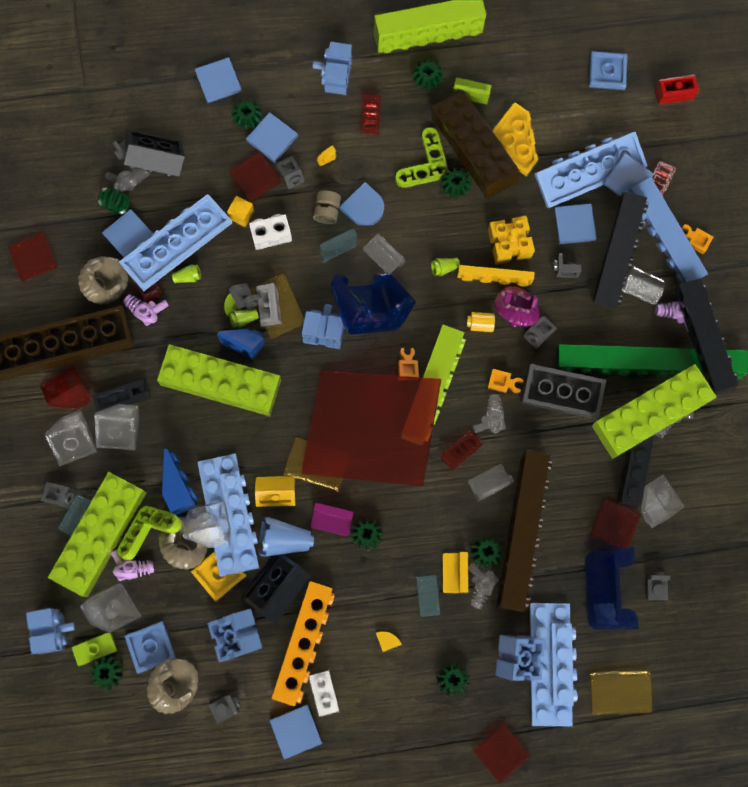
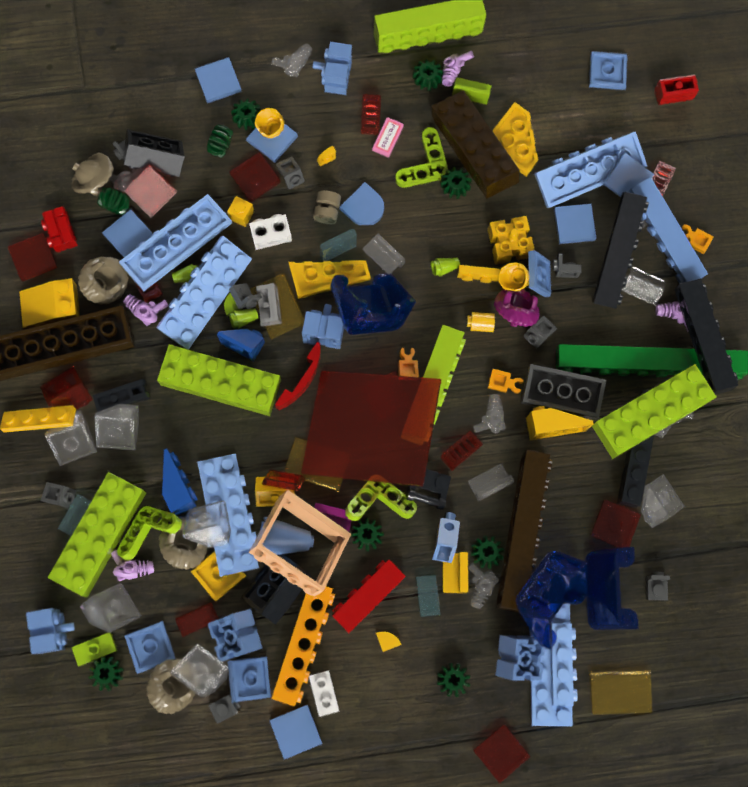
(38, 418): none -> yellow plate
(49, 303): none -> yellow slope
(59, 229): none -> red brick
(92, 174): none -> dark tan piece
(150, 191): none -> clear red tile
(196, 619): none -> clear red tile
(201, 671): none -> clear slope
(203, 292): none -> light blue plate
(219, 140): none -> dark green gear
(249, 679): none -> medium blue tile
(269, 123): none -> yellow hair
(283, 480): none -> clear red tile
(289, 397): none -> red slope
(295, 62): none -> clear piece
(315, 520): none -> light nougat window
(317, 276): none -> yellow wing
(365, 599): none -> red brick
(376, 492): none -> lime beam
(388, 137): none -> tile
(435, 483): none -> black plate
(446, 538): none -> medium blue torso
(452, 67): none -> lavender piece
(513, 276): none -> yellow hair
(539, 274): none -> medium blue tile
(552, 422): none -> yellow slope
(555, 581): none -> clear blue windscreen

